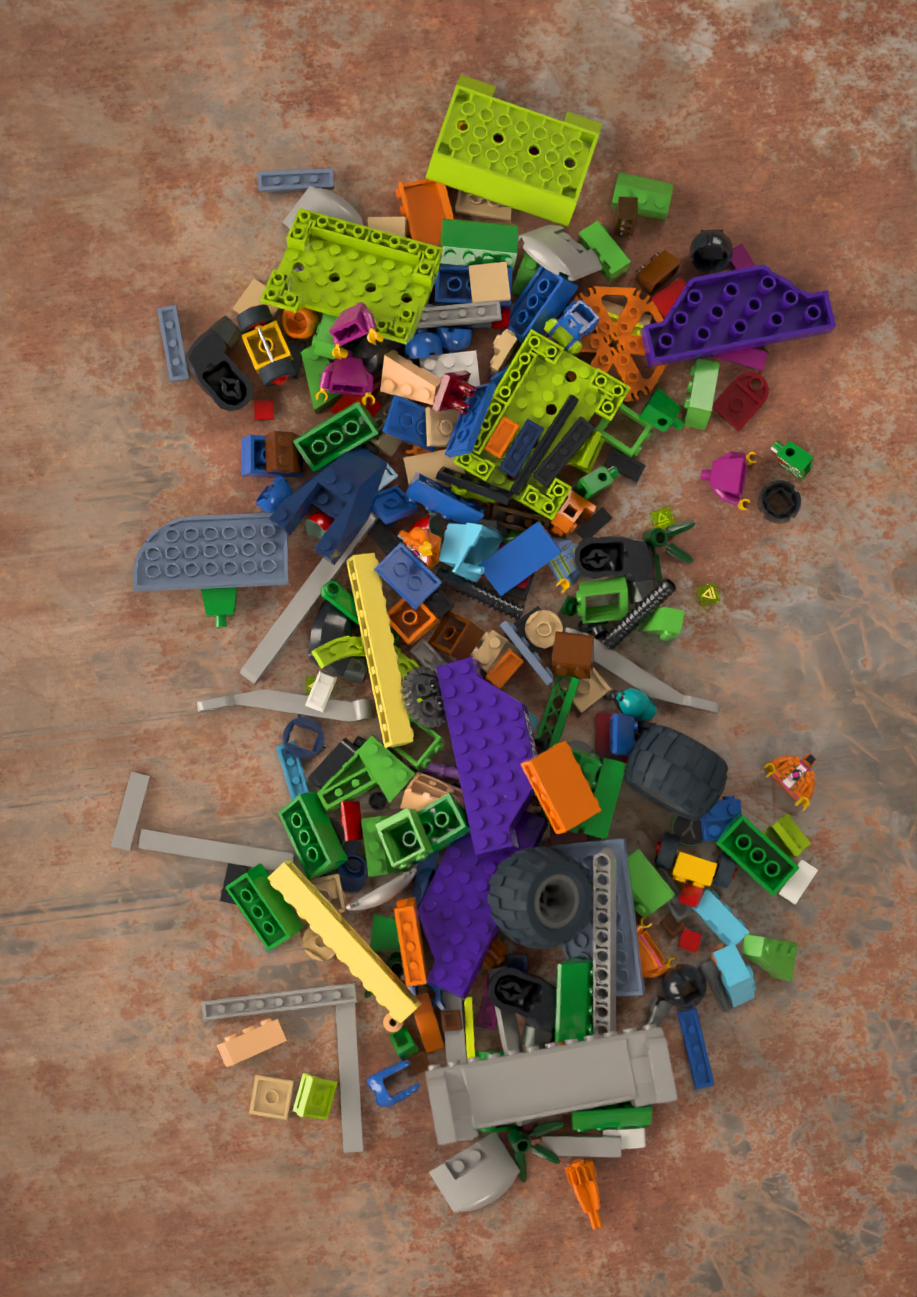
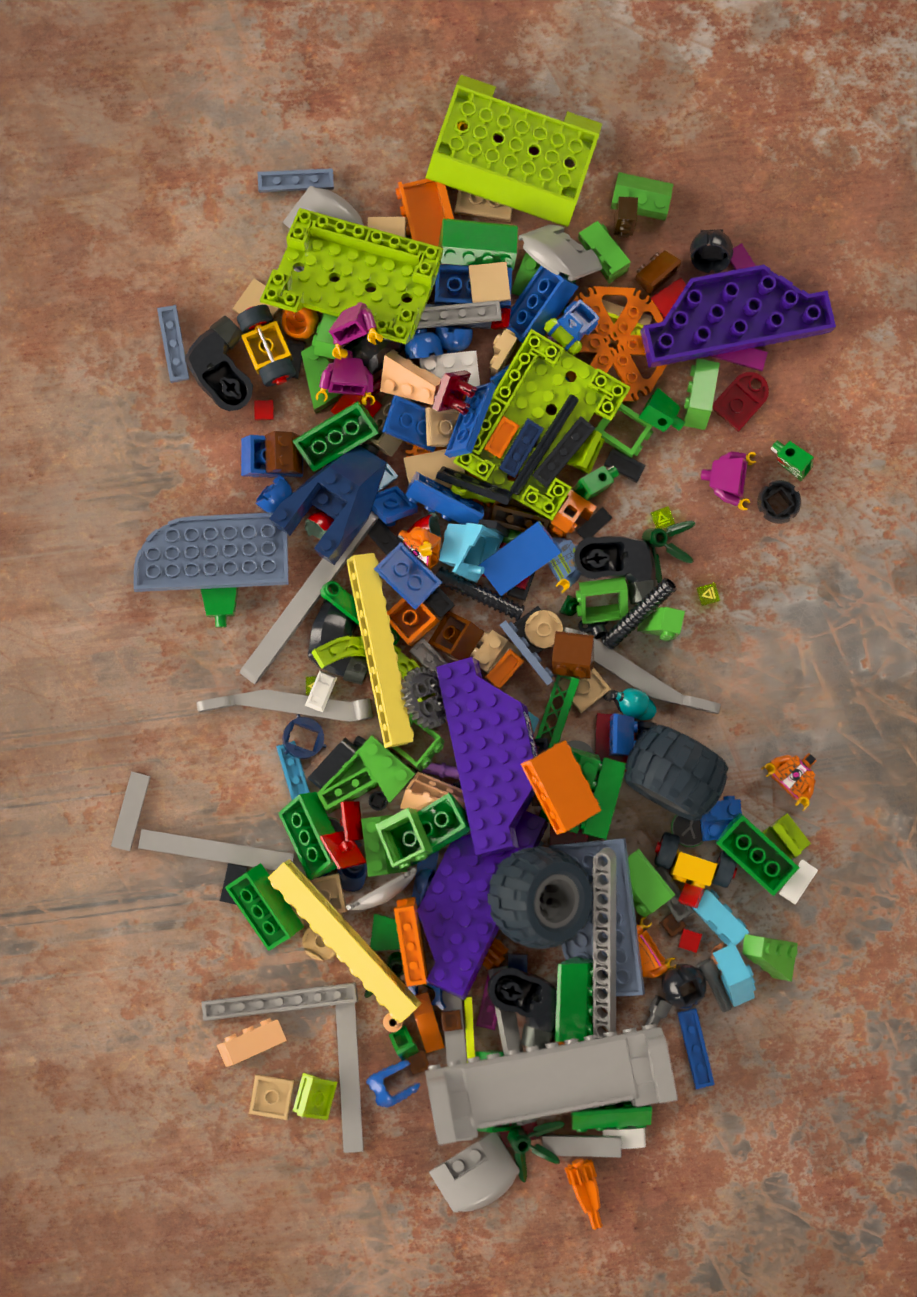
(343, 852): none -> red piece

